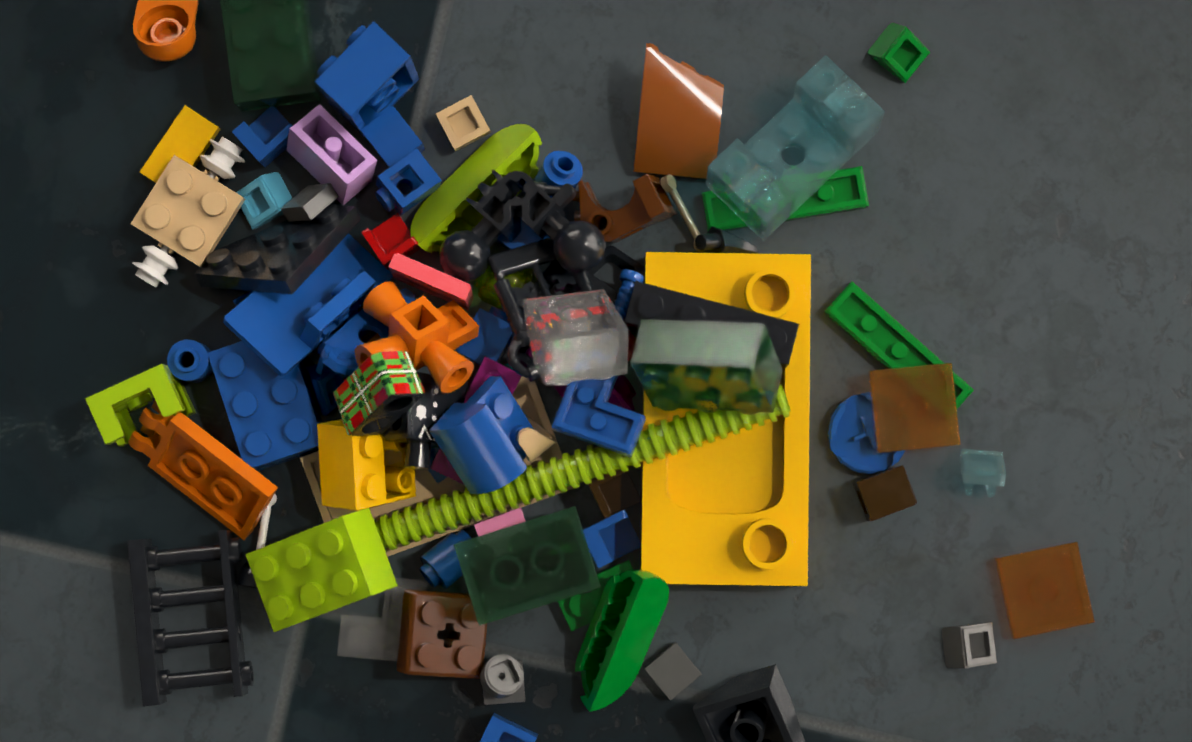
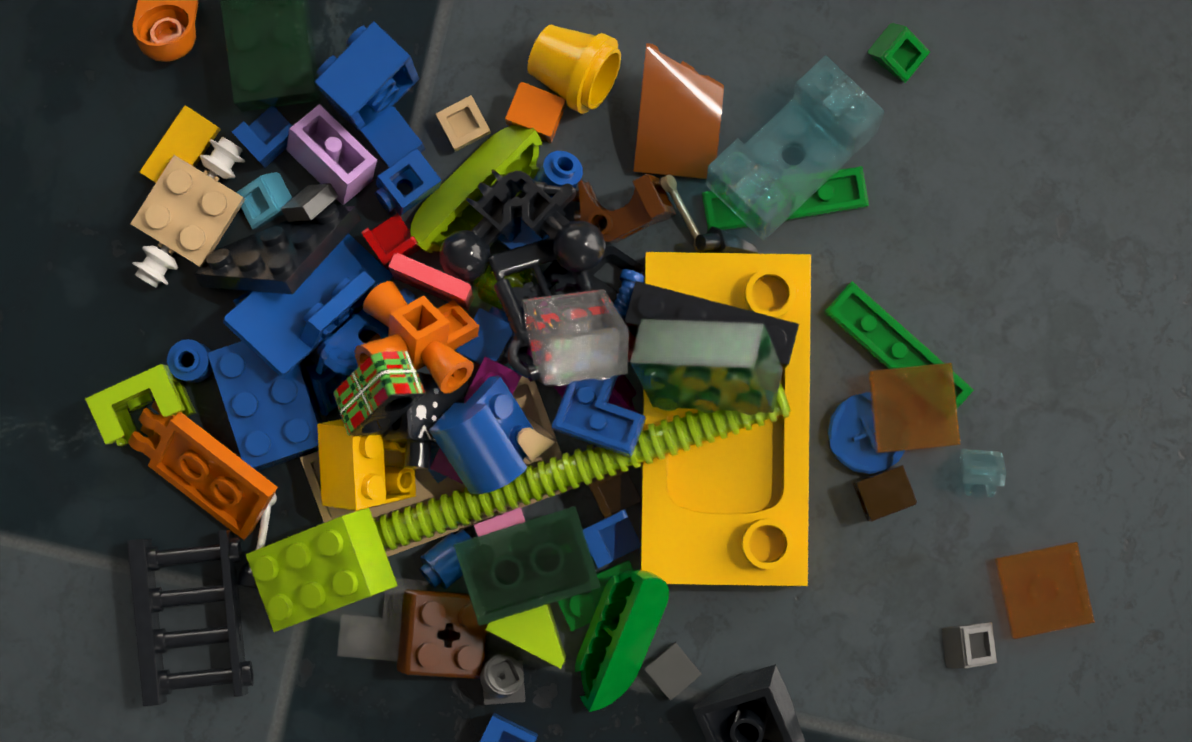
(533, 632): none -> lime slope
(536, 110): none -> orange panel
(575, 65): none -> yellow piece

